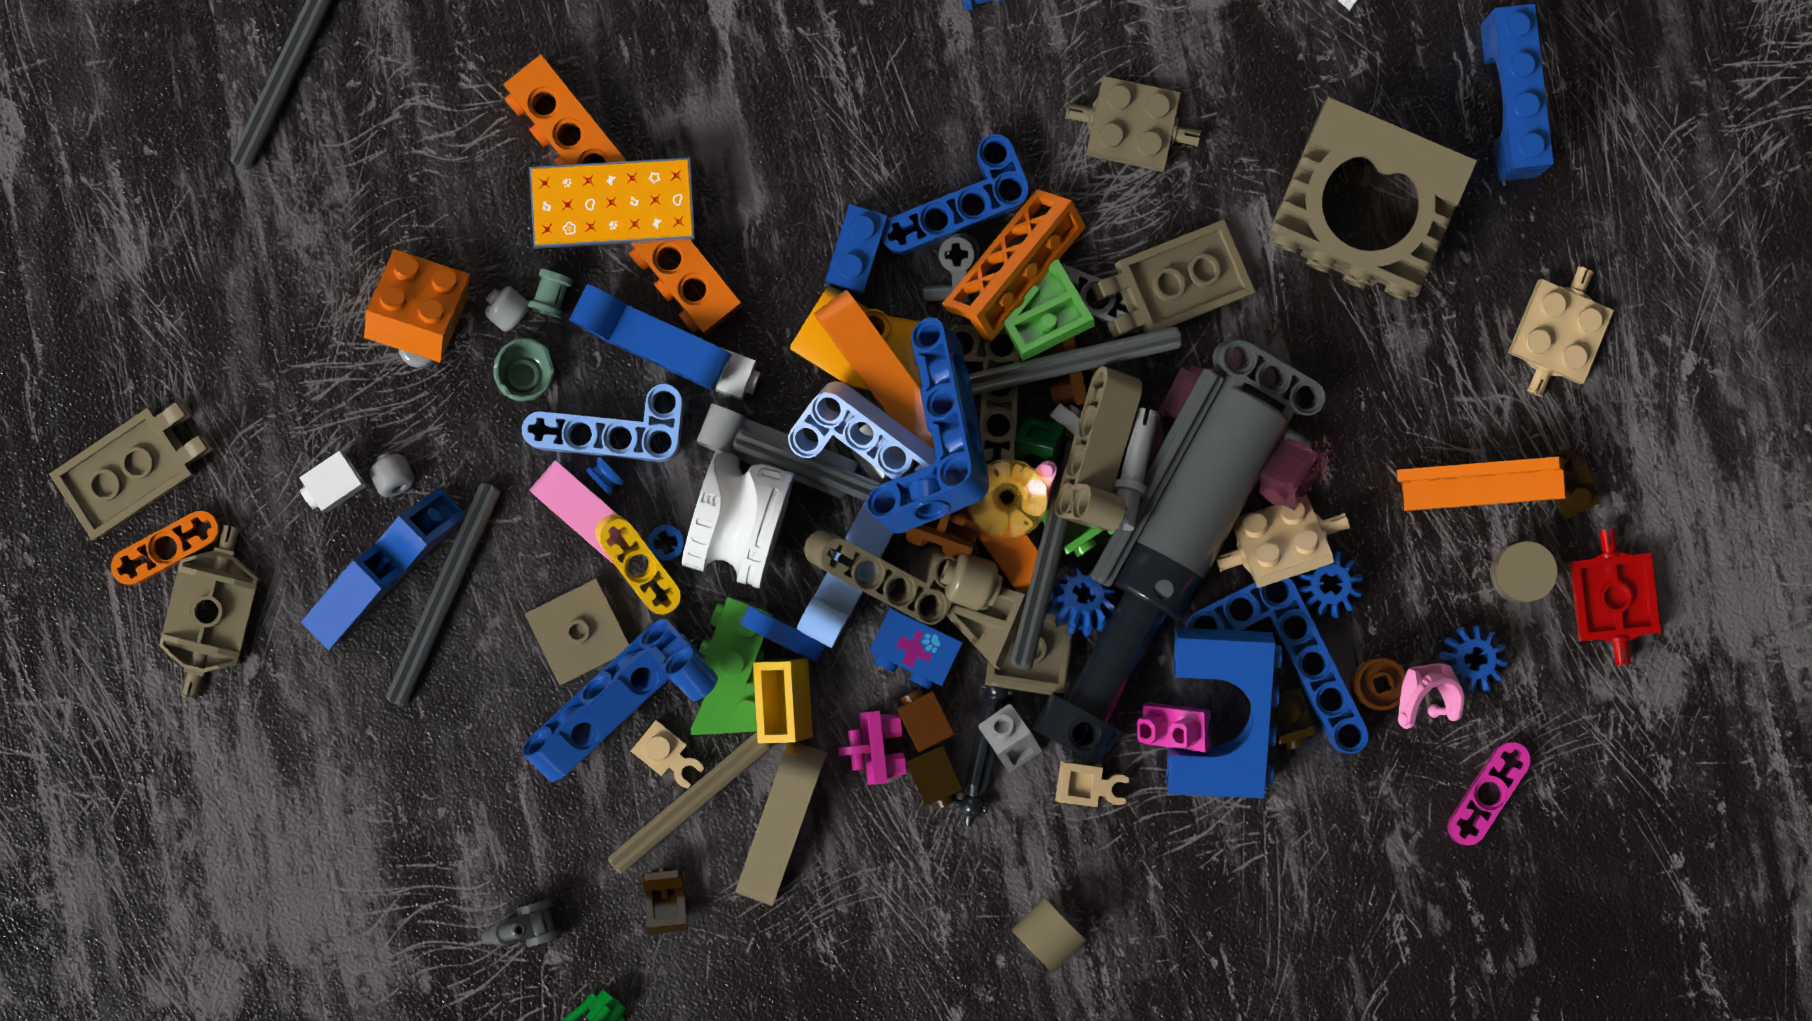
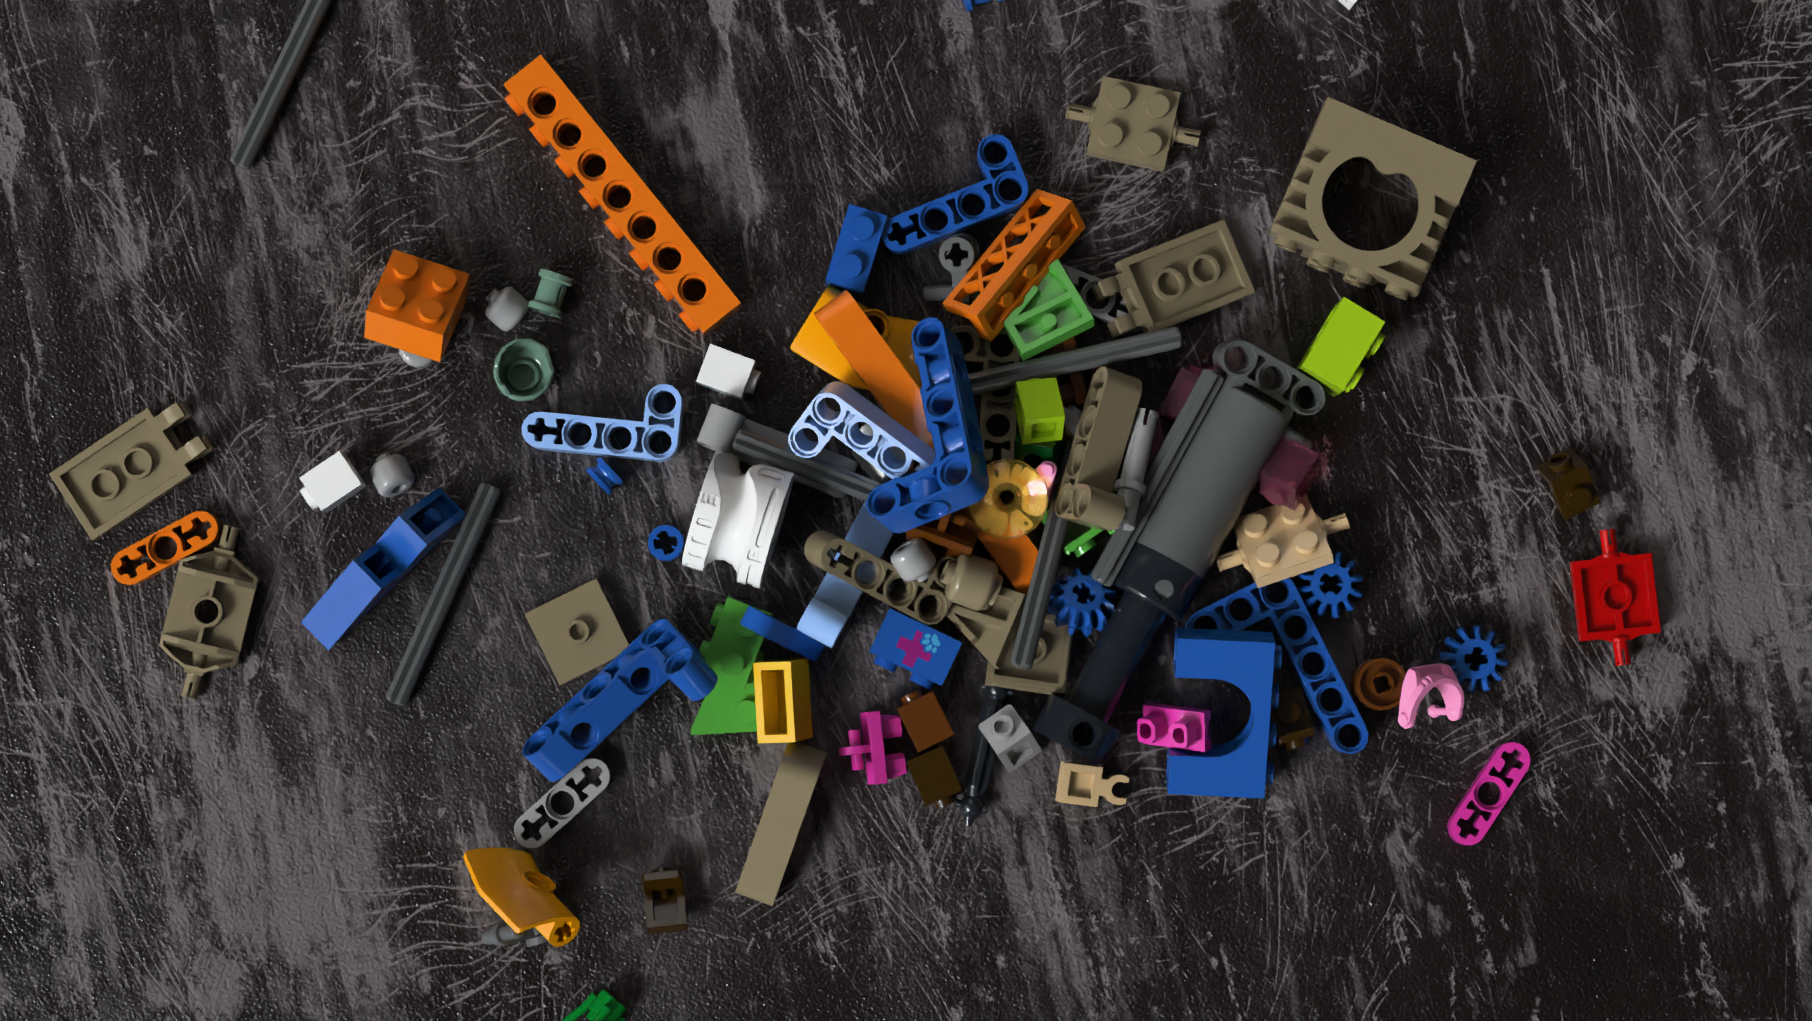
(520, 893): none -> light orange panel
(533, 815): none -> light grey beam
(575, 504): bright pink beam -> none
(612, 203): light orange tile -> none
(650, 338): blue beam -> none
(662, 579): yellow beam -> none
(663, 750): tan plate -> none
(687, 803): dark tan axle -> none
(913, 560): none -> light grey piece
(1039, 410): none -> lime brick
(1048, 935): dark tan piece -> none
(1340, 347): none -> lime brick
(1483, 483): orange fence -> none
(1513, 43): blue arch -> none
(1523, 572): dark tan piece -> none
(1560, 331): tan plate -> none

